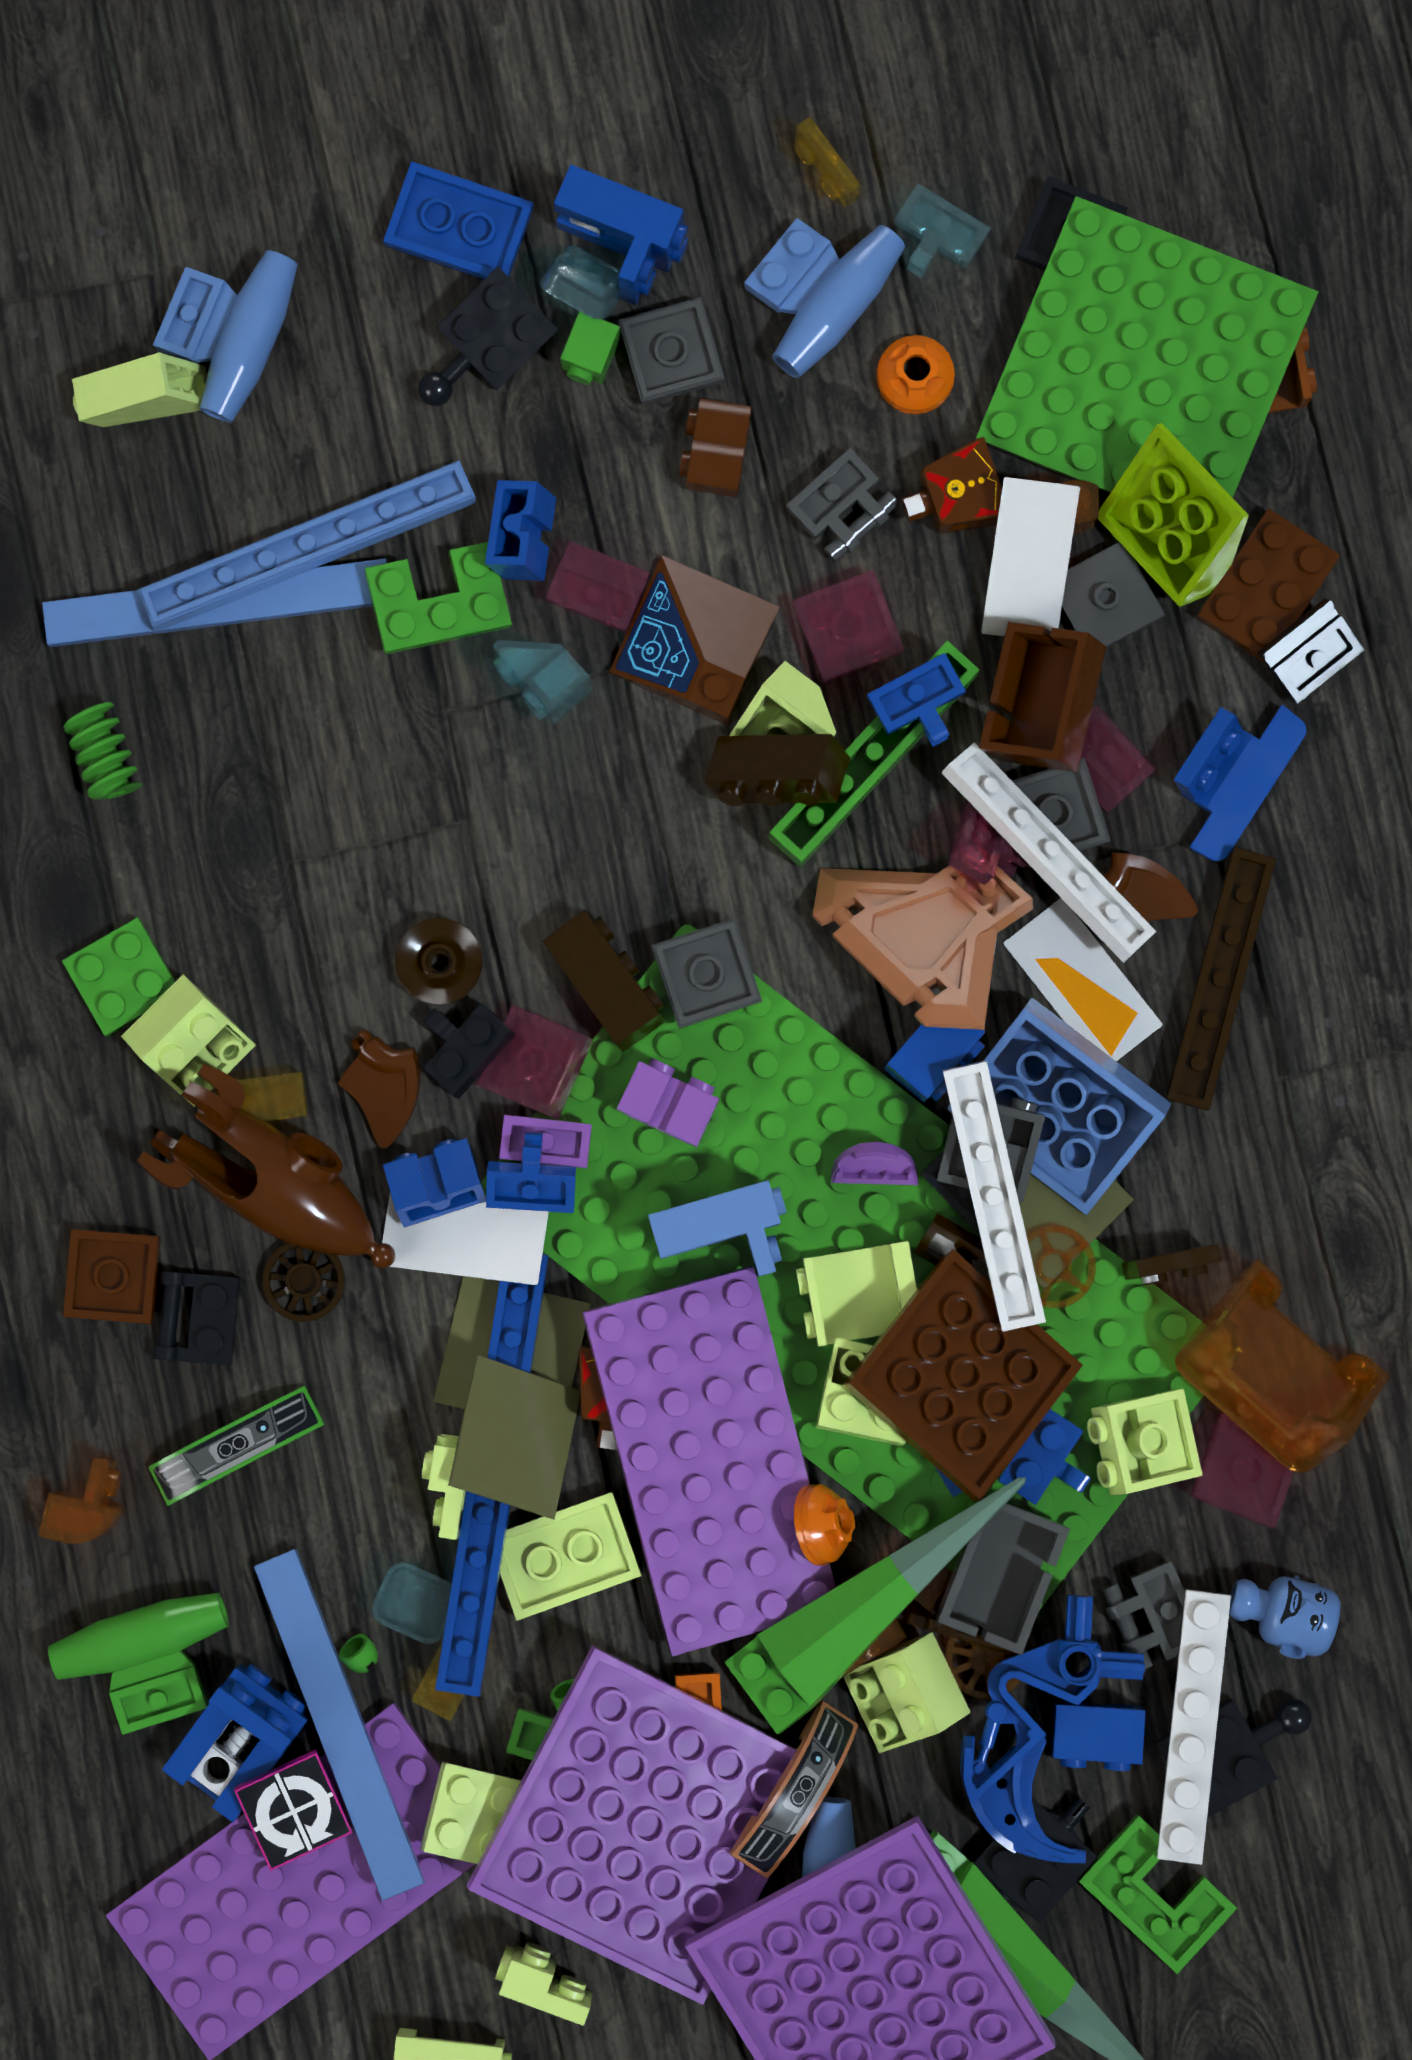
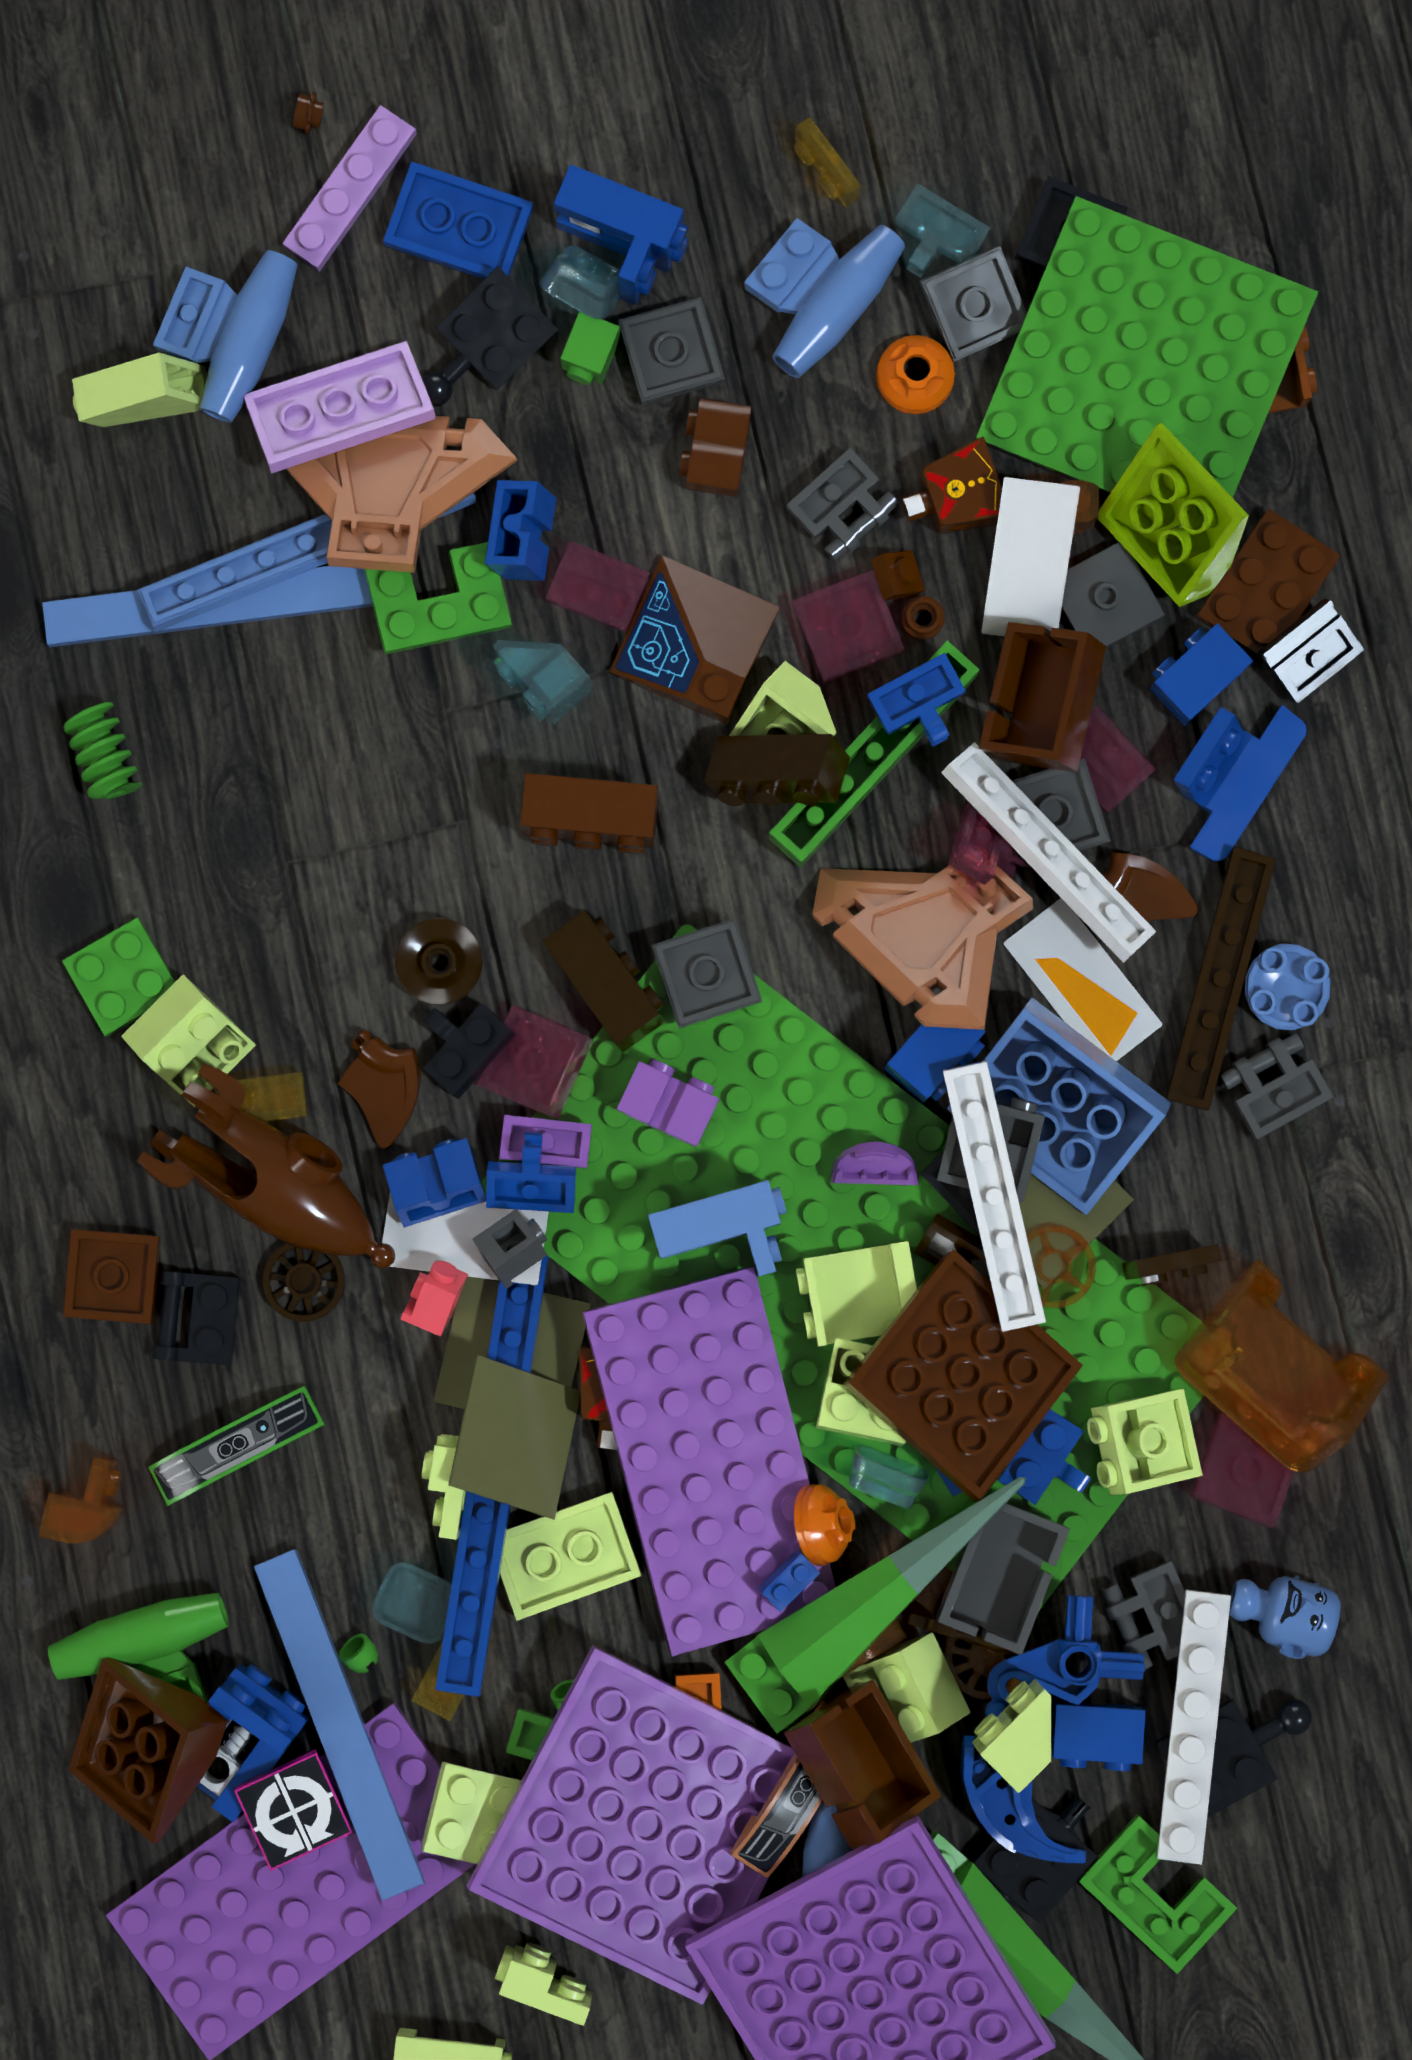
(144, 1746): none -> reddish brown slope
(308, 112): none -> reddish brown plate
(339, 407): none -> lavender plate
(349, 188): none -> lavender plate
(396, 487): none -> nougat plate
(435, 1297): none -> coral brick
(511, 1246): none -> dark grey brick
(589, 812): none -> reddish brown piece
(788, 1581): none -> blue piece
(862, 1764): none -> reddish brown piece
(886, 1476): none -> clear light blue piece
(897, 575): none -> reddish brown plate
(927, 605): none -> reddish brown plate
(974, 303): none -> dark grey plate
(1019, 1737): none -> yellowish green slope
(1200, 673): none -> blue brick
(1284, 1097): none -> dark grey plate
(1287, 986): none -> medium blue dish

